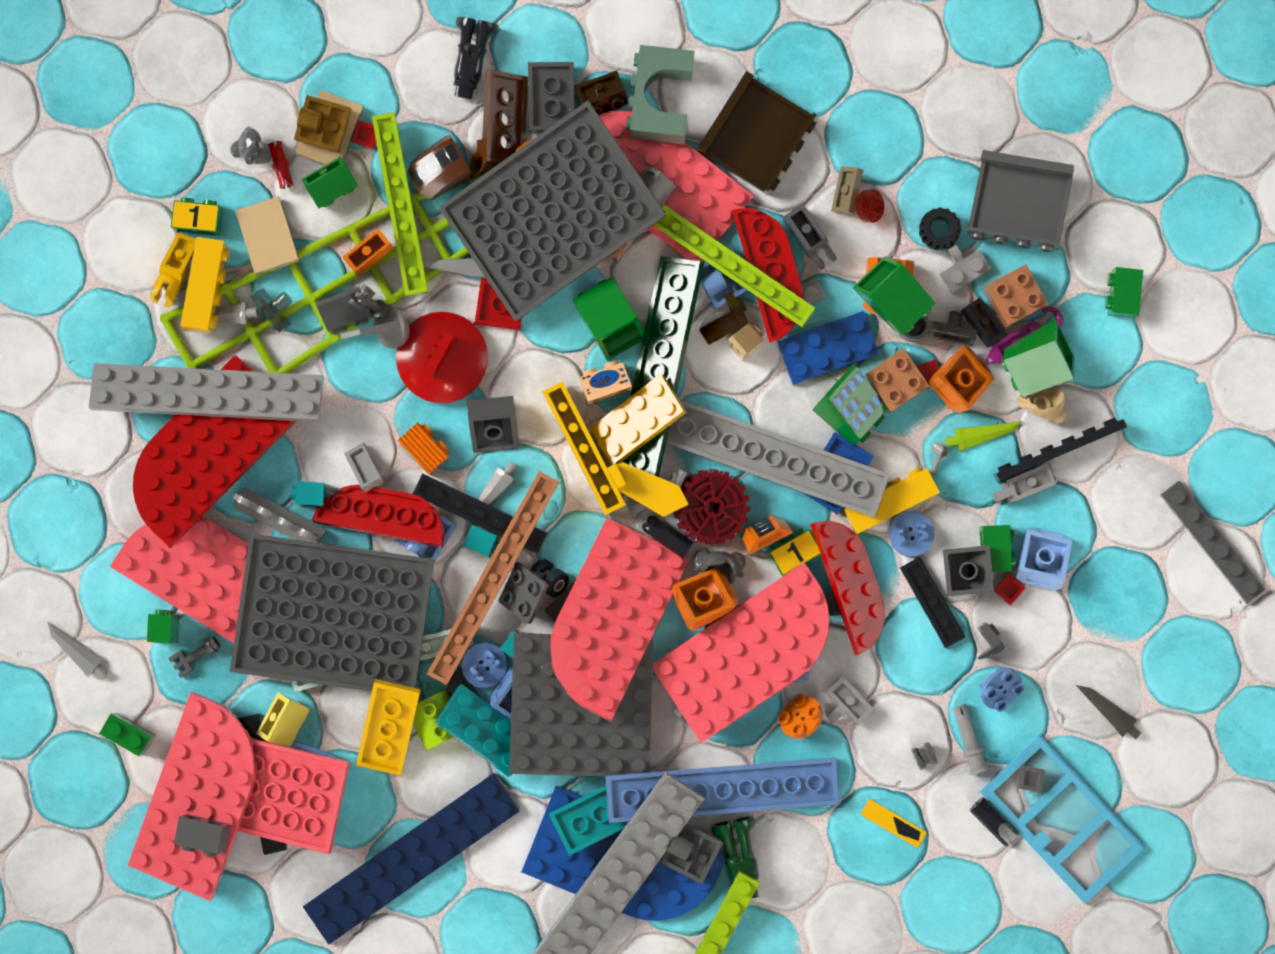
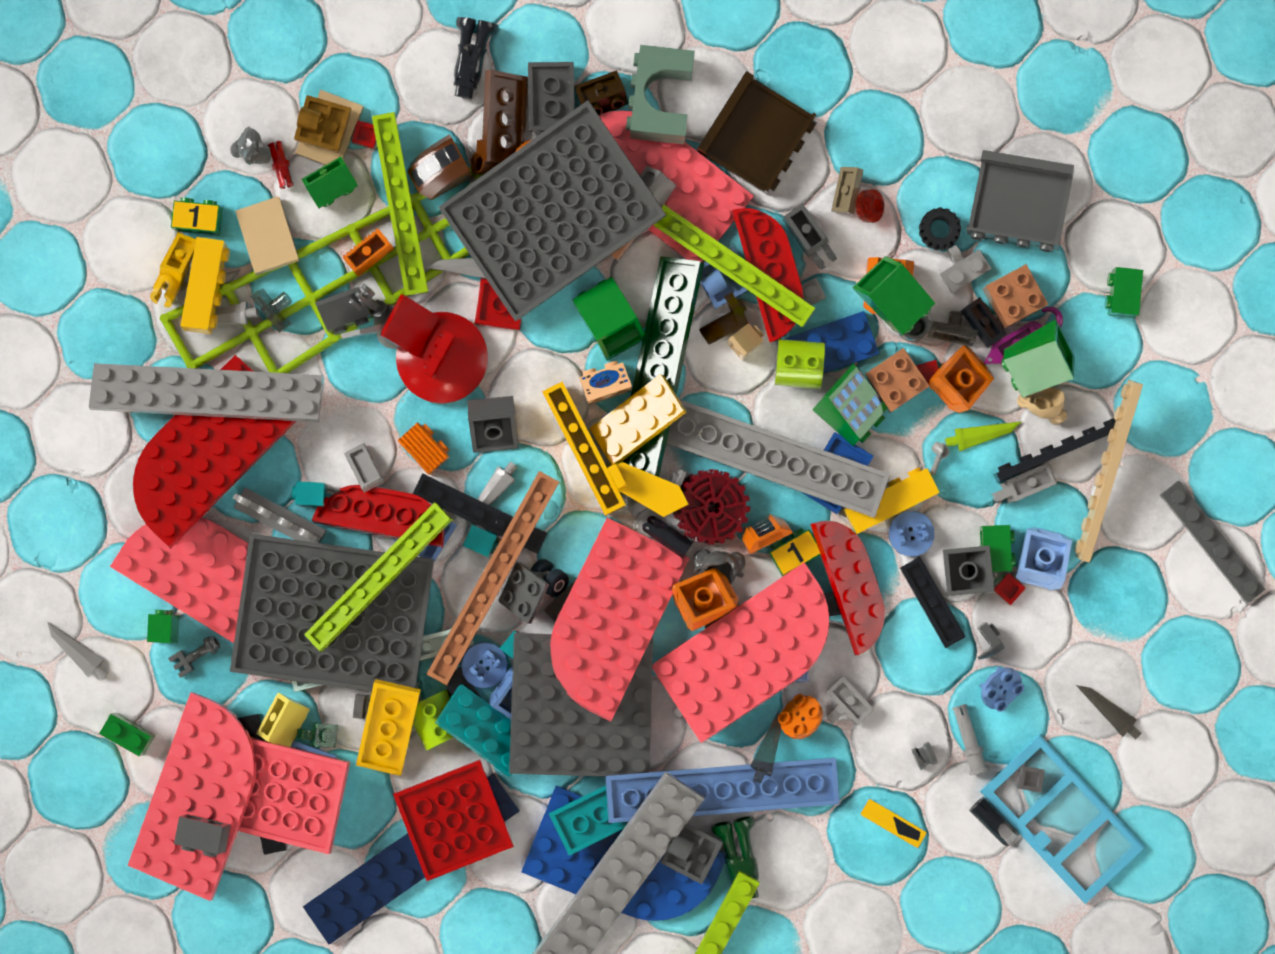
(321, 735): none -> clear green plate
(359, 706): none -> flat silver tile
(378, 577): none -> lime plate
(409, 325): none -> red tile
(453, 820): none -> red plate
(766, 754): none -> clear smoke bar
(799, 364): none -> lime brick
(1110, 461): none -> tan plate

